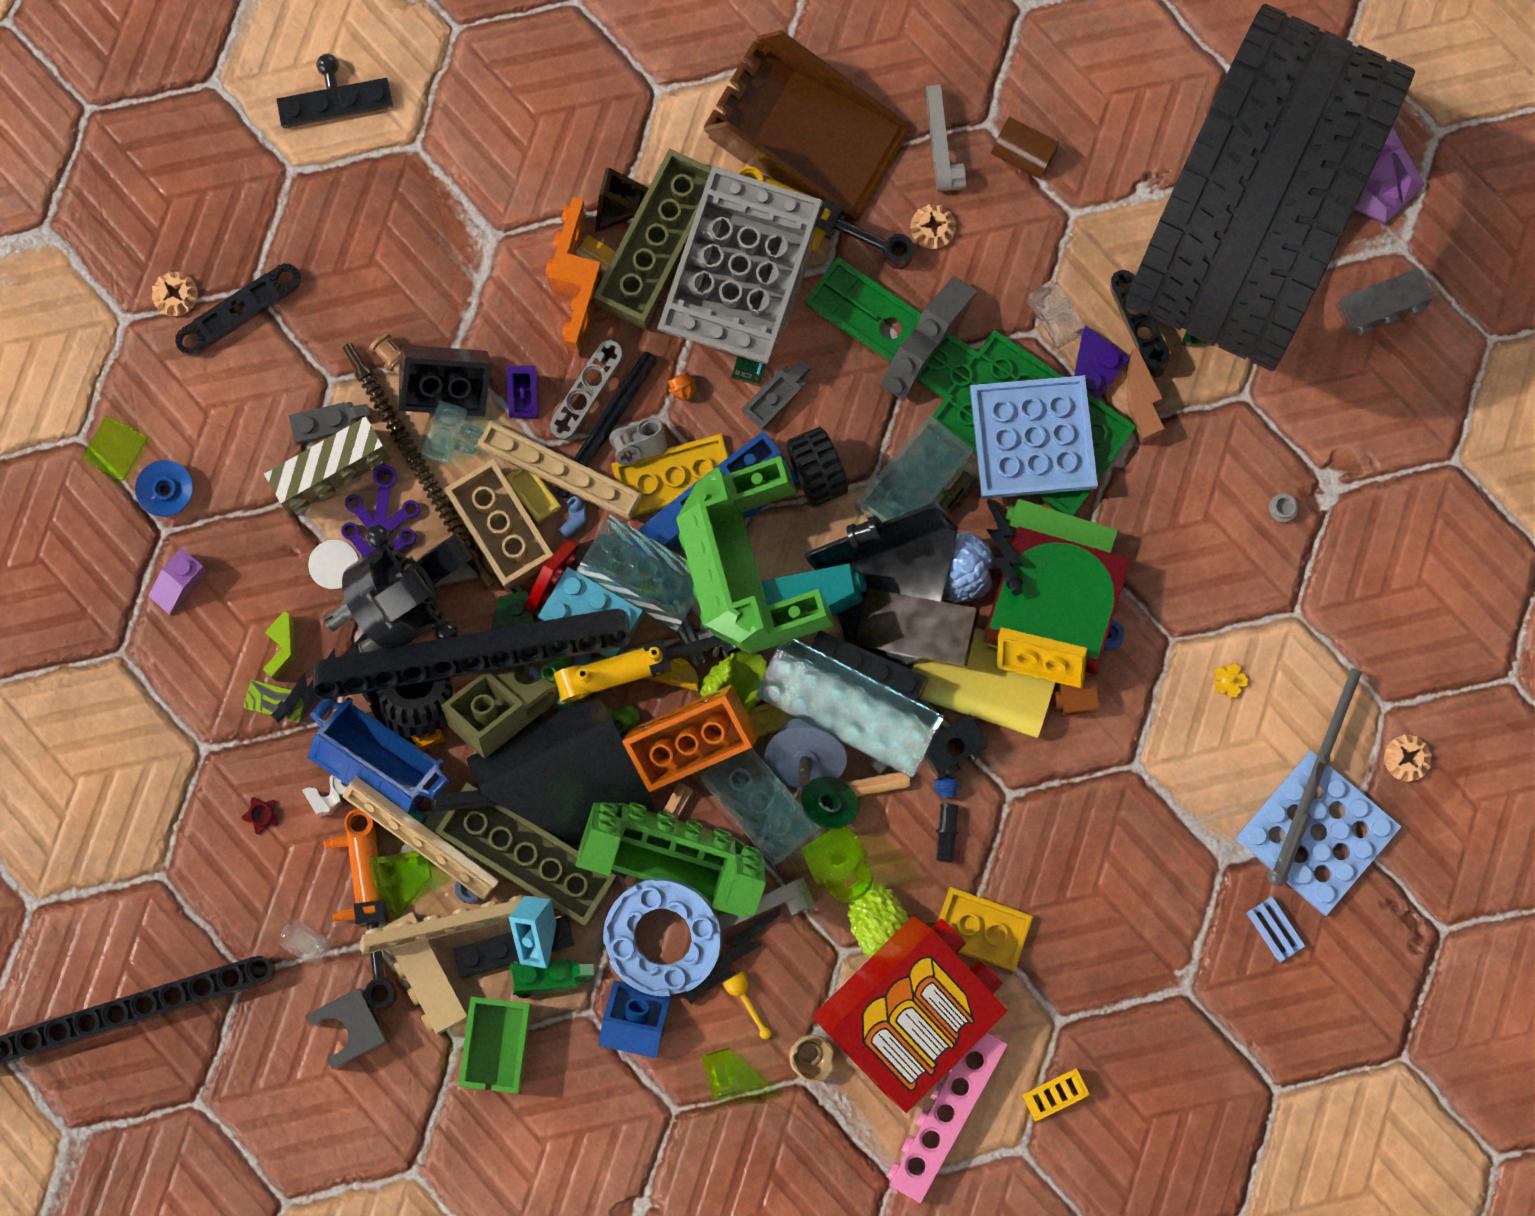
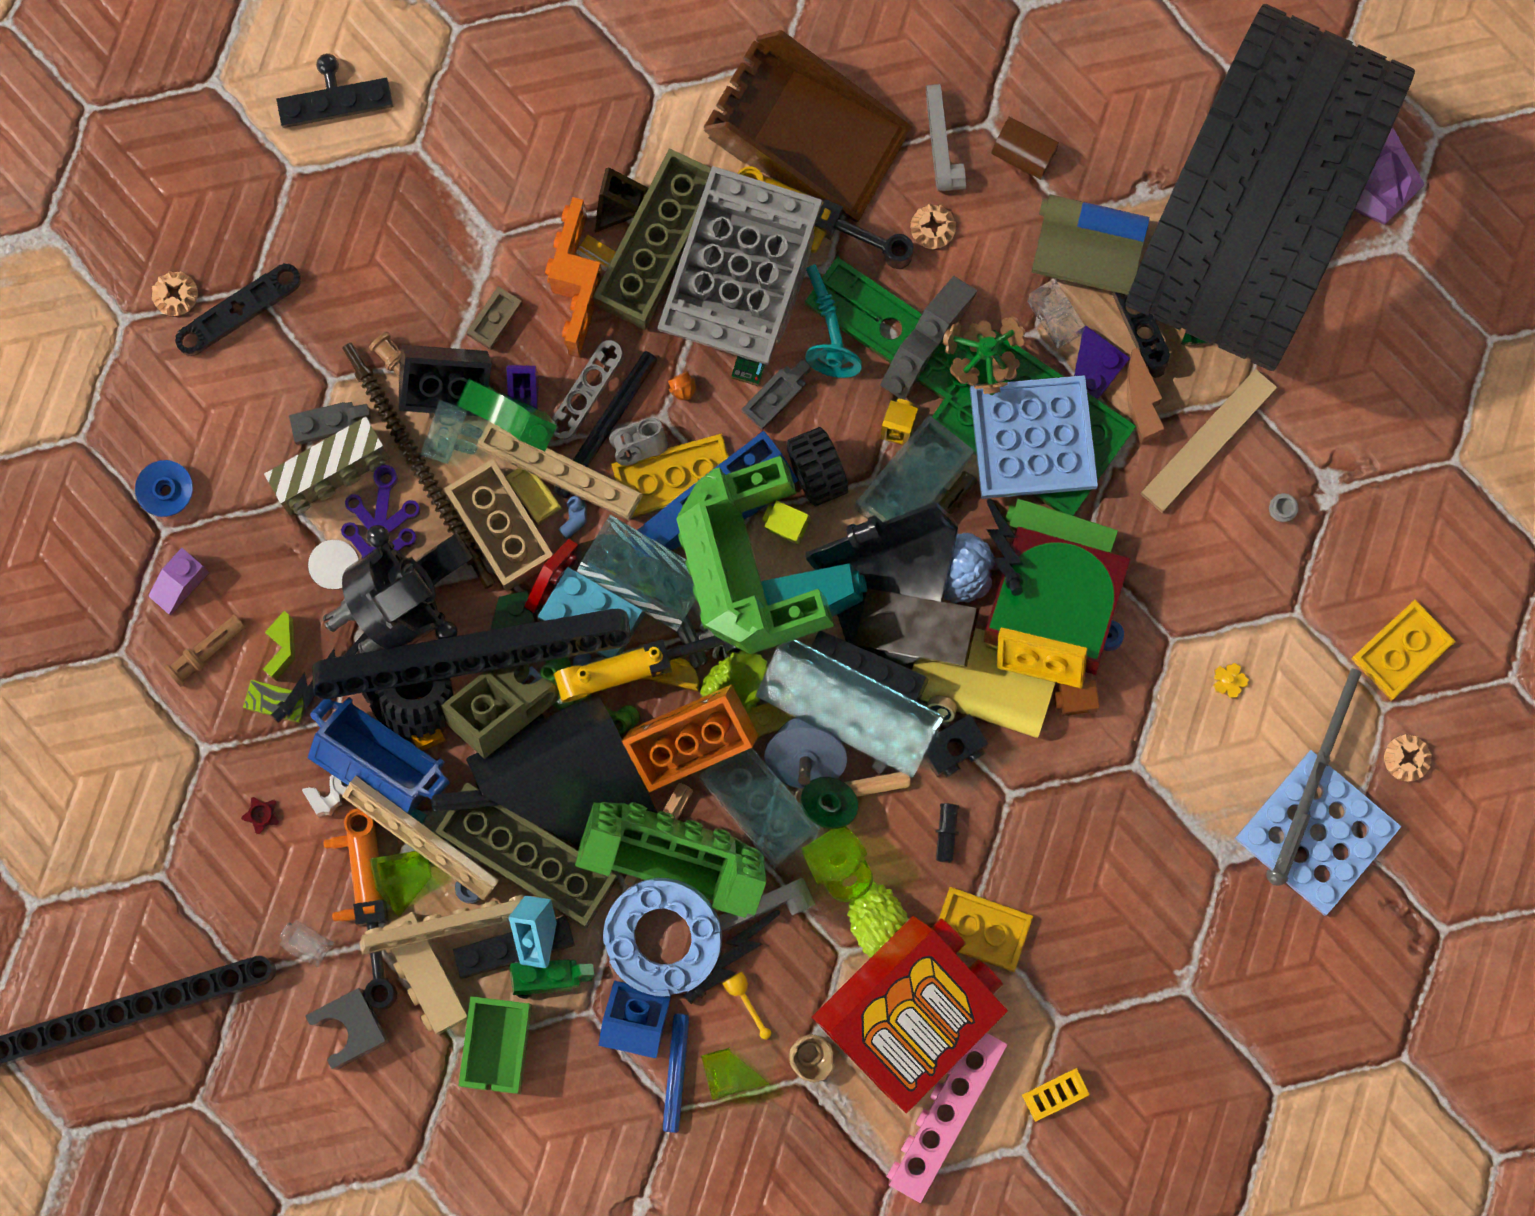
(114, 448): clear neon green piece -> none
(189, 656): none -> medium nougat pin
(494, 318): none -> dark tan plate
(512, 415): none -> green arch
(676, 1073): none -> blue axle
(786, 522): none -> neon yellow brick
(835, 353): none -> teal dish
(899, 421): none -> yellow slope
(943, 706): none -> tan tile
(946, 786): blue plate -> none
(982, 340): none -> medium nougat plant
(1089, 244): none -> olive door
(1208, 440): none -> tan tile
(1284, 922): light blue tile -> none
(1384, 302): flat silver brick -> none
(1403, 650): none -> yellow tile

